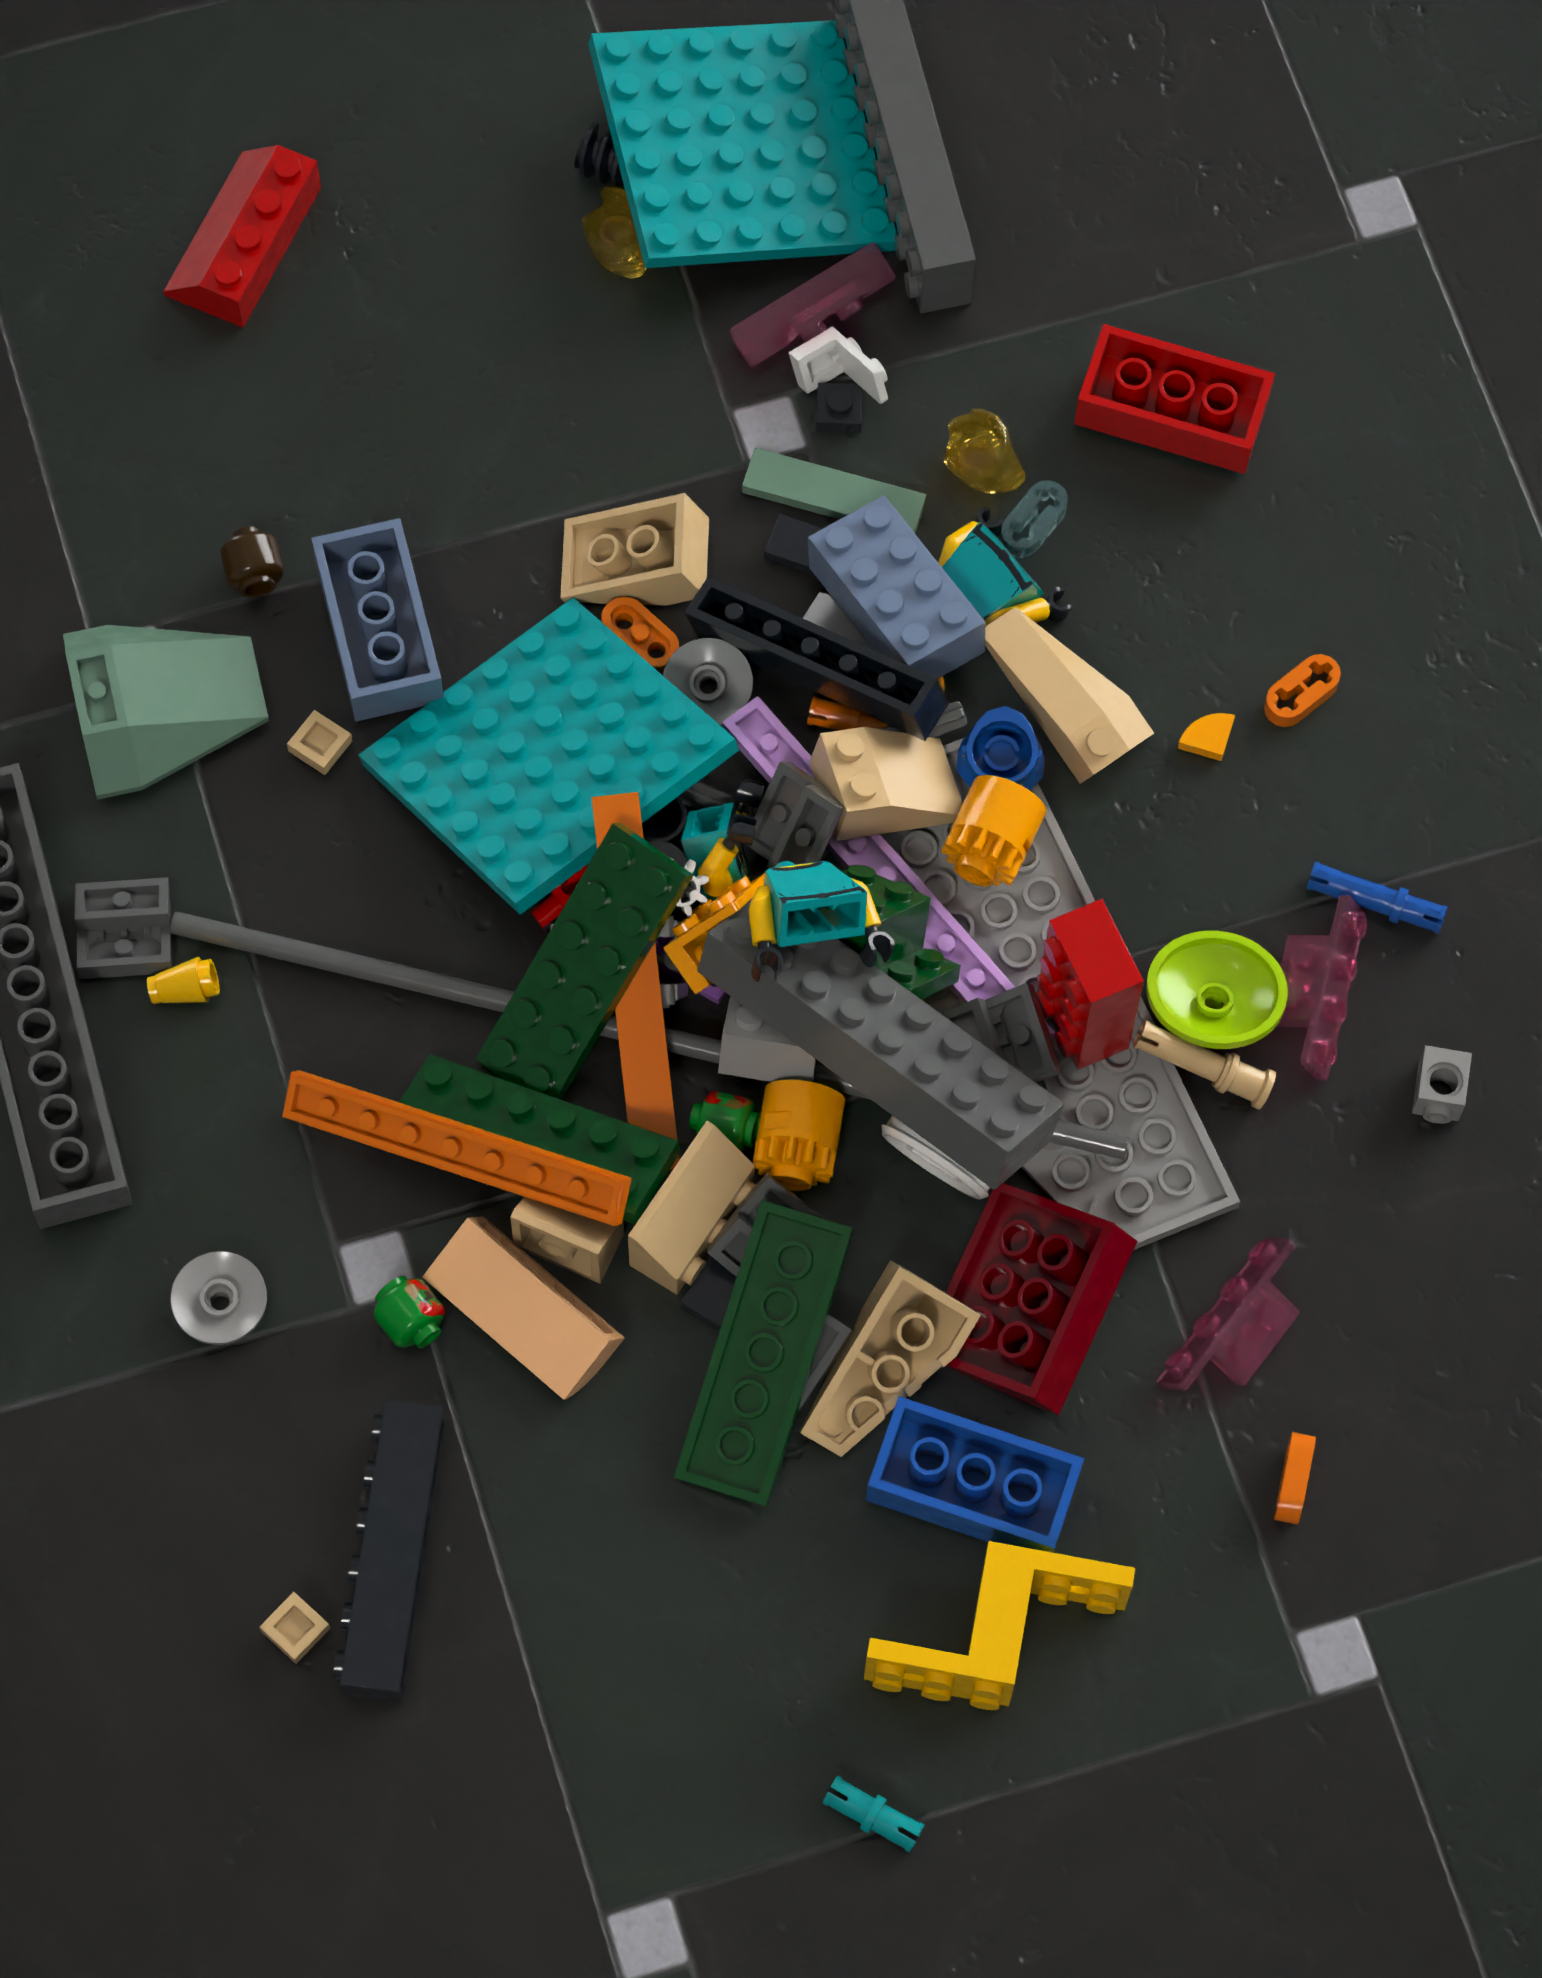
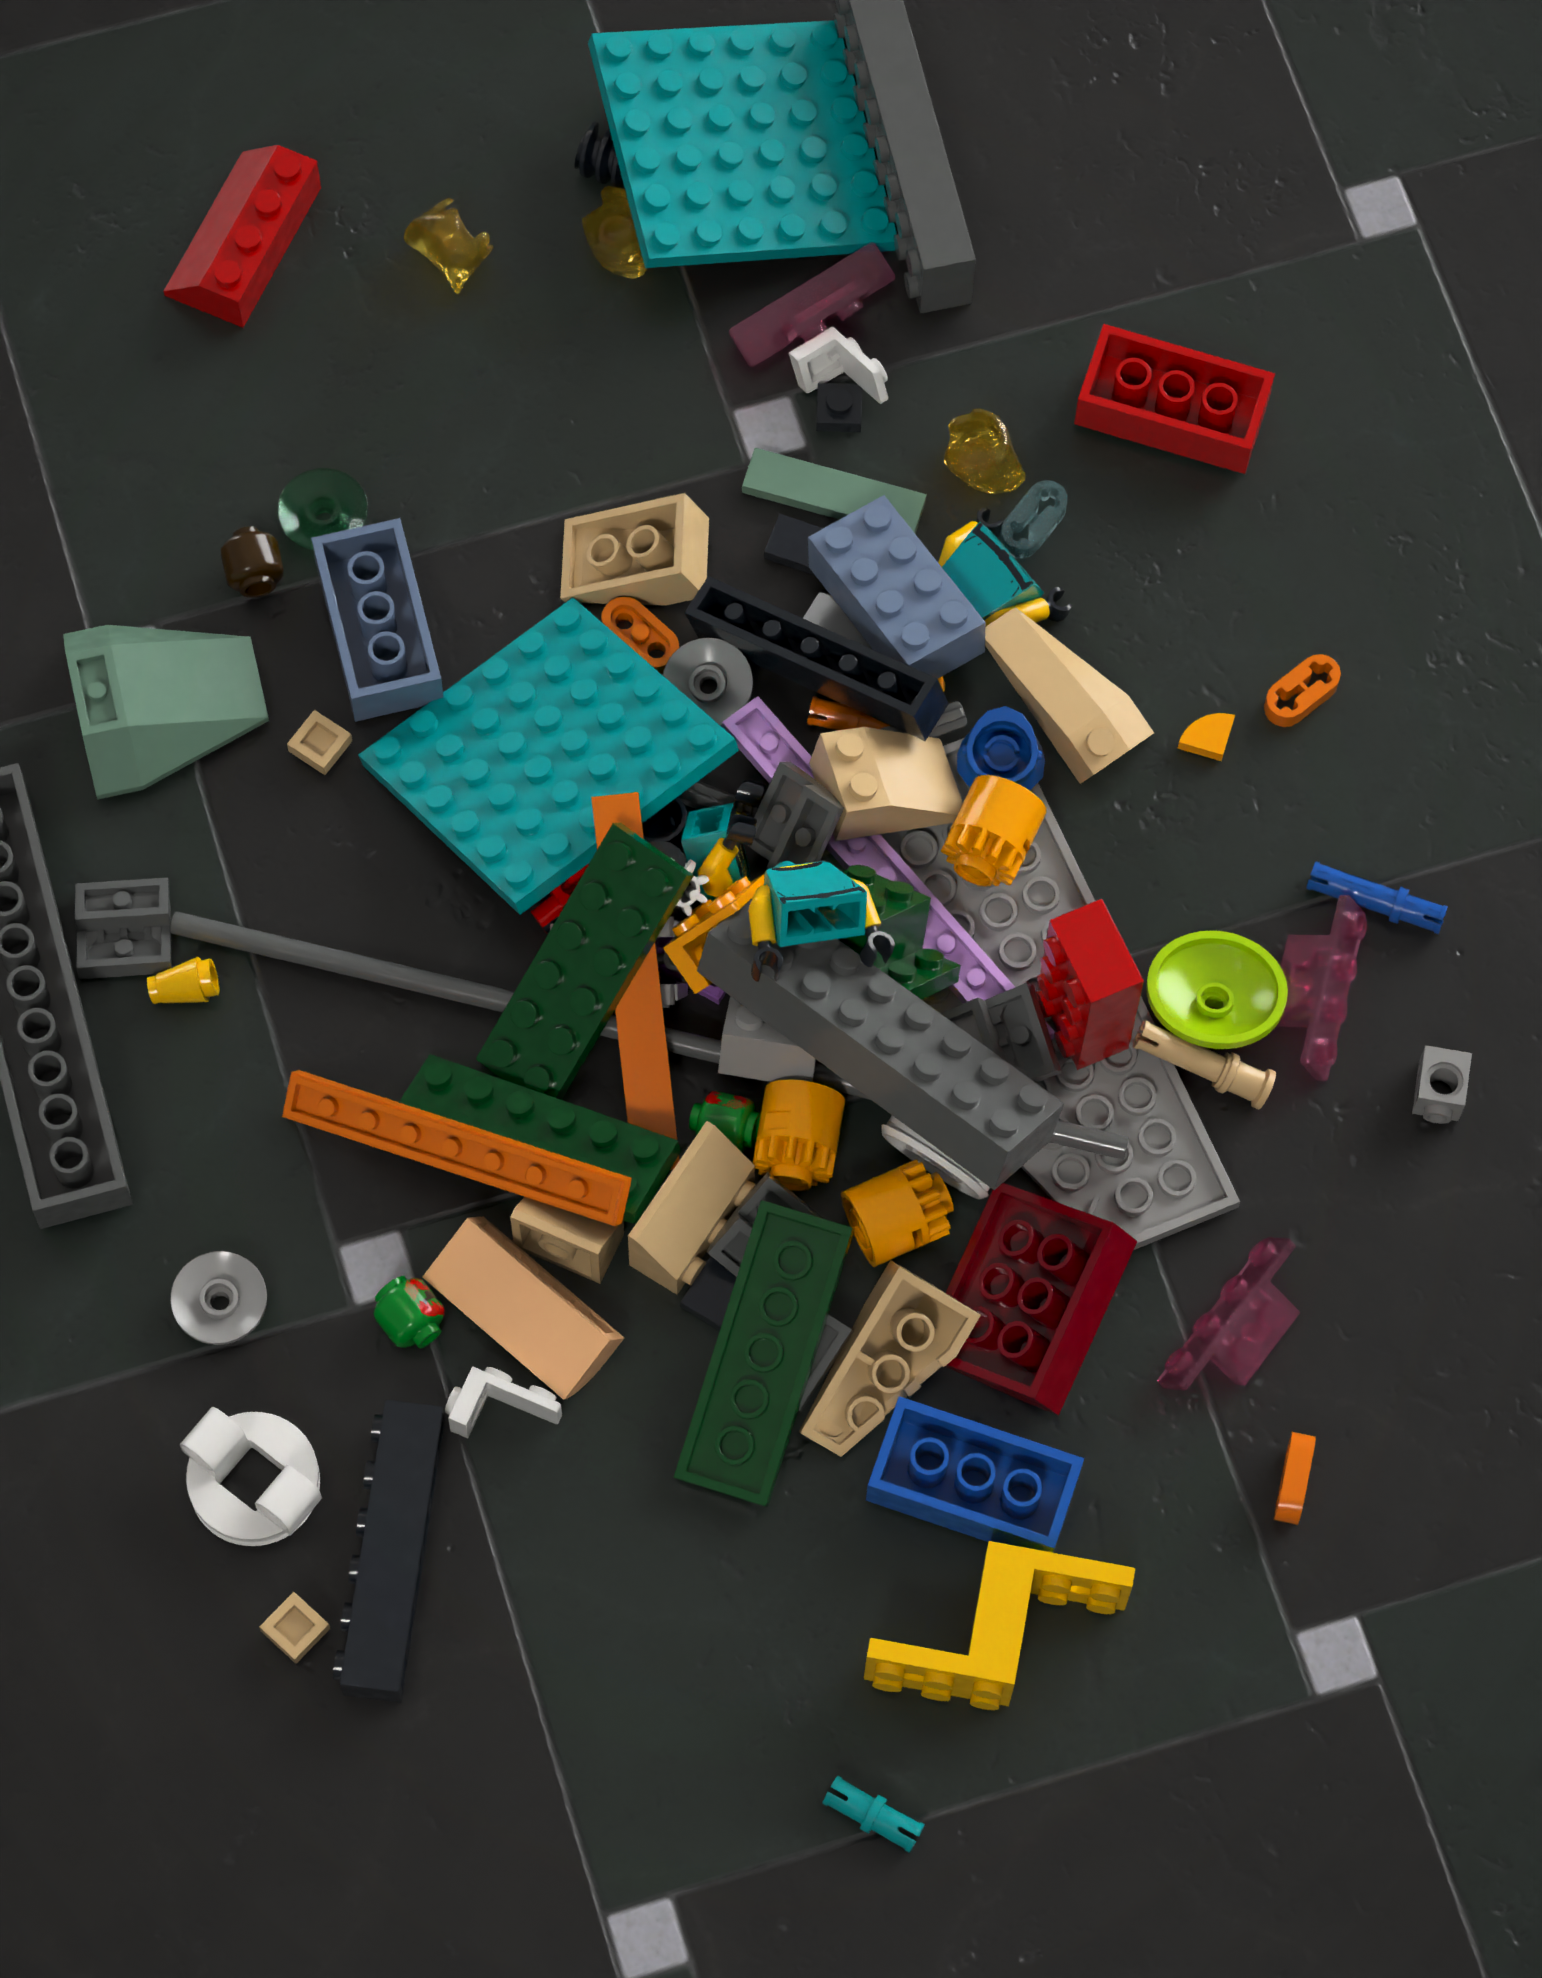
(215, 1450): none -> white piece
(316, 493): none -> clear green dish
(447, 243): none -> clear yellow hair
(467, 1402): none -> white bracket
(898, 1211): none -> light orange gear

